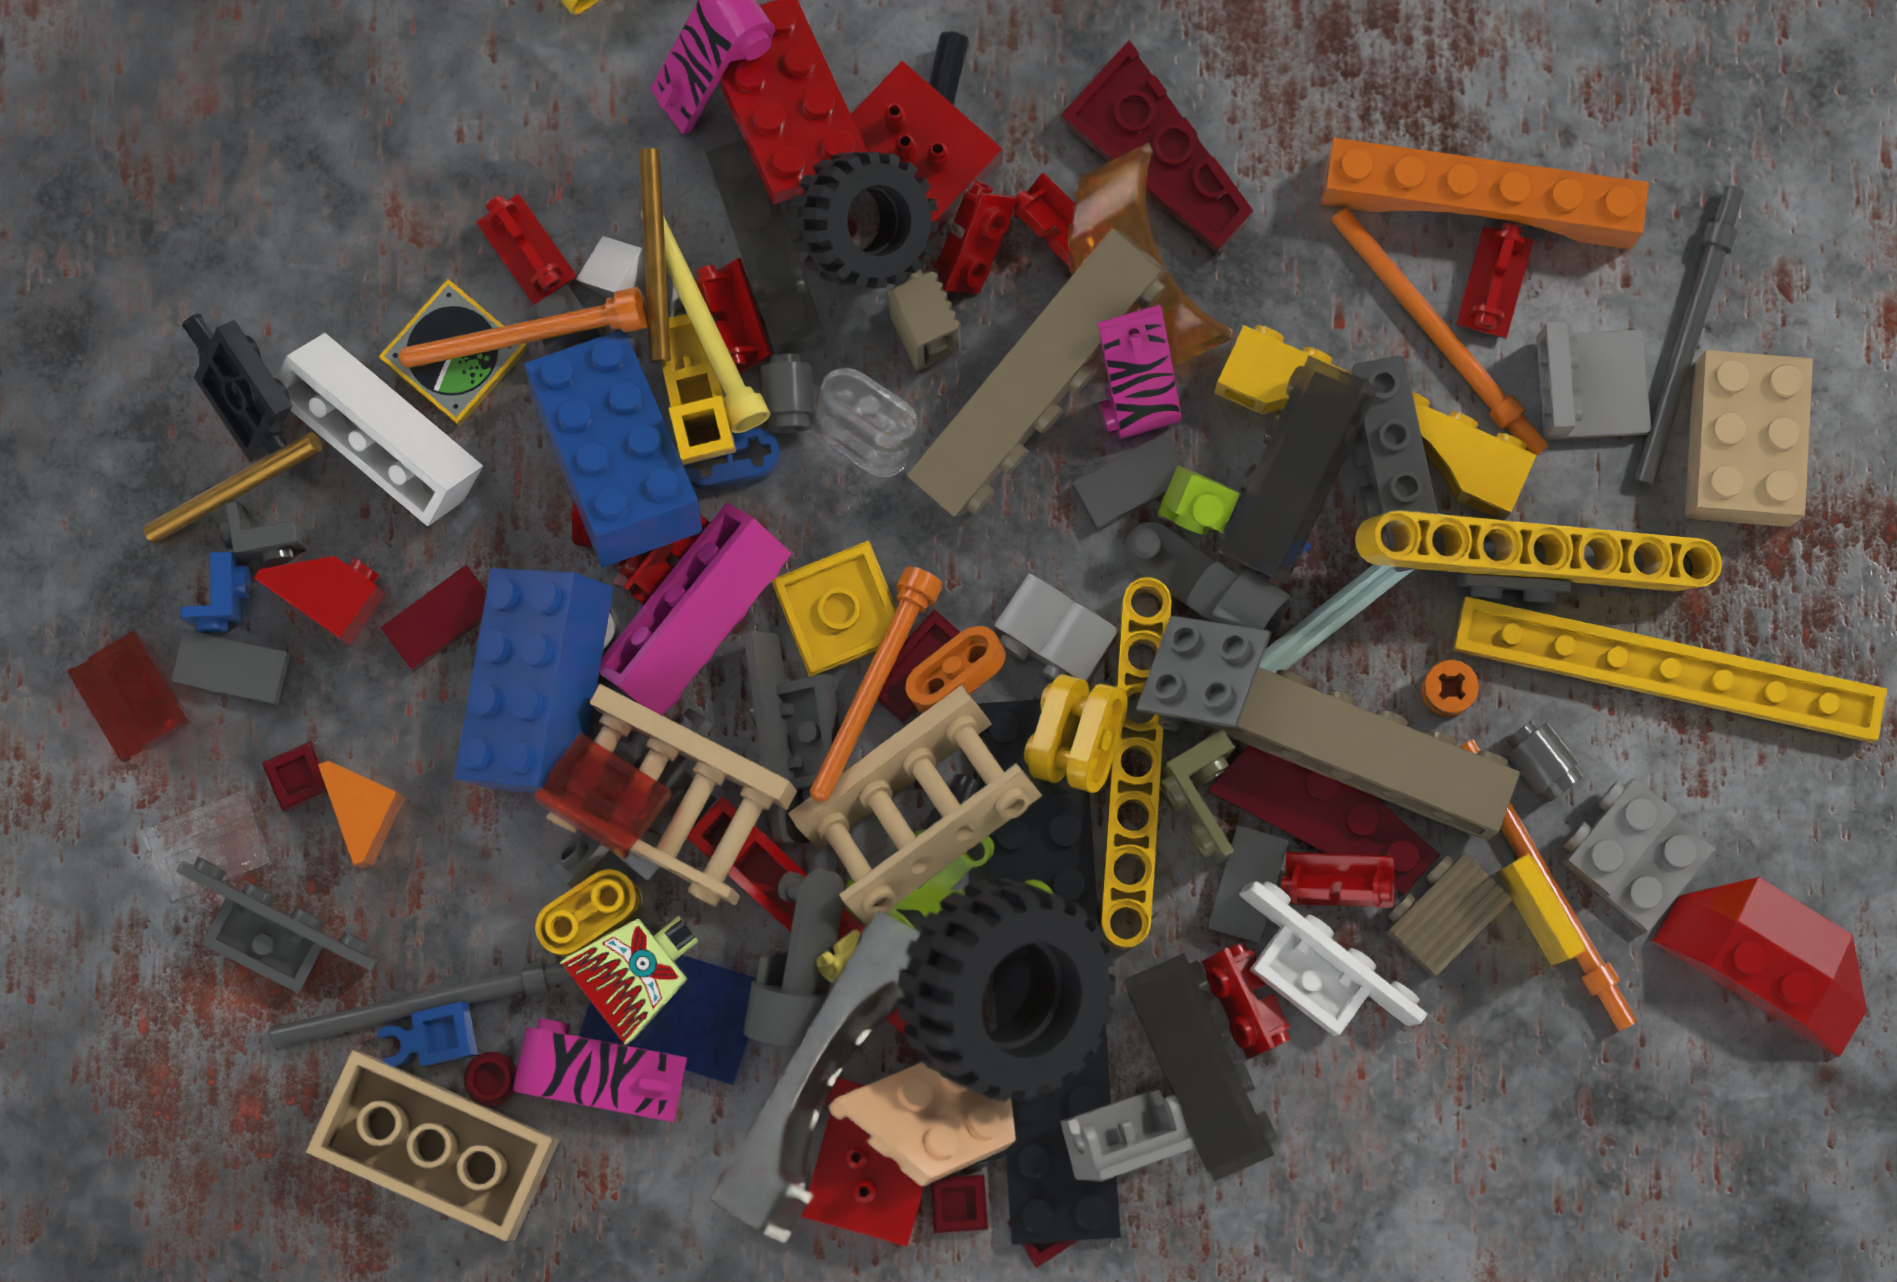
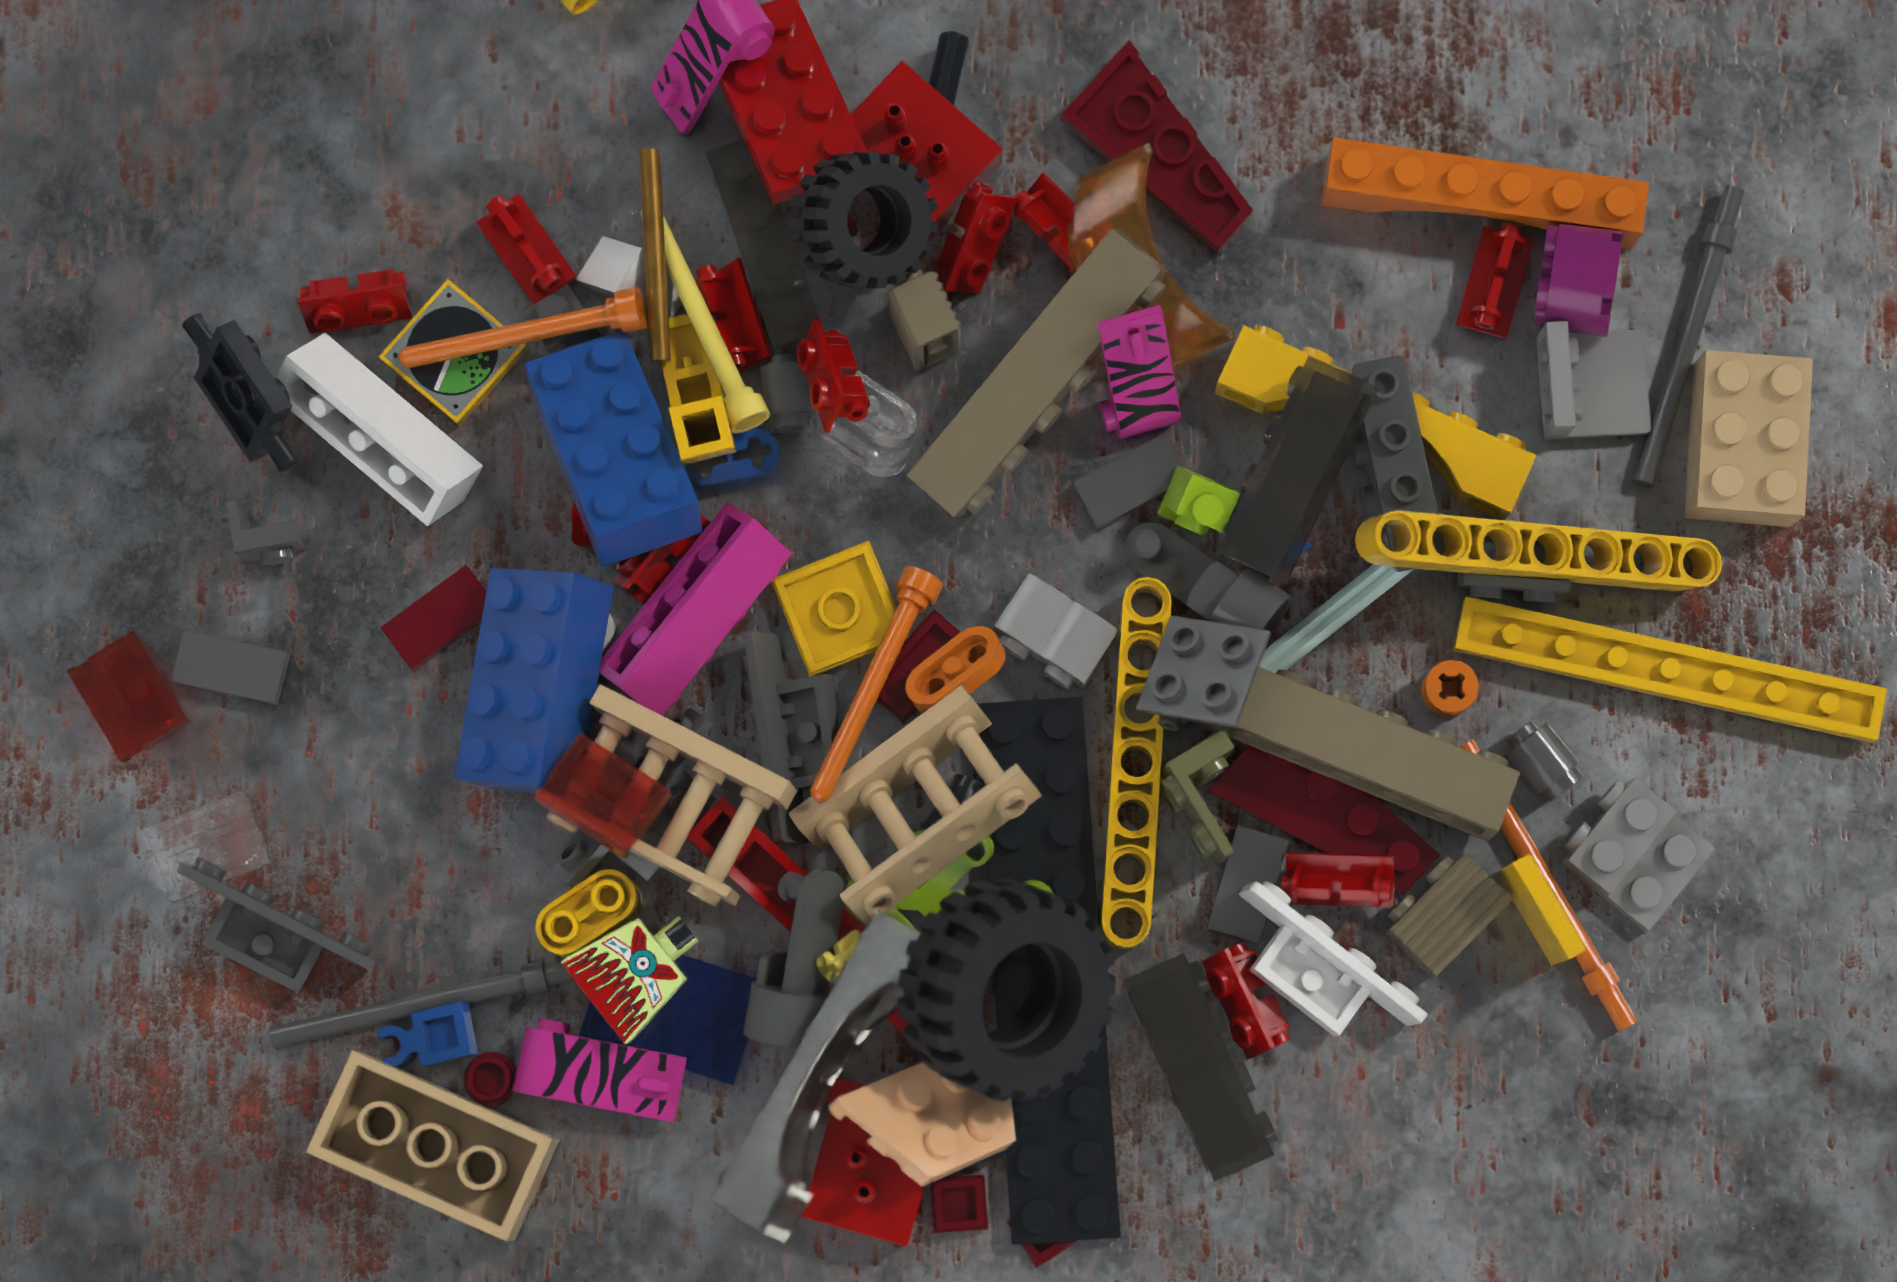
(228, 587): blue bracket -> none
(233, 487): pearl gold bar -> none
(296, 776): dark red tile -> none
(327, 592): red slope -> none
(332, 306): none -> red hinge
(362, 810): orange slope -> none
(825, 362): none -> red hinge
(1076, 733): yellow brick -> none
(1125, 1135): light grey hinge -> none
(1506, 410): orange bar -> none
(1582, 278): none -> magenta brick
(1771, 956): red wedge -> none

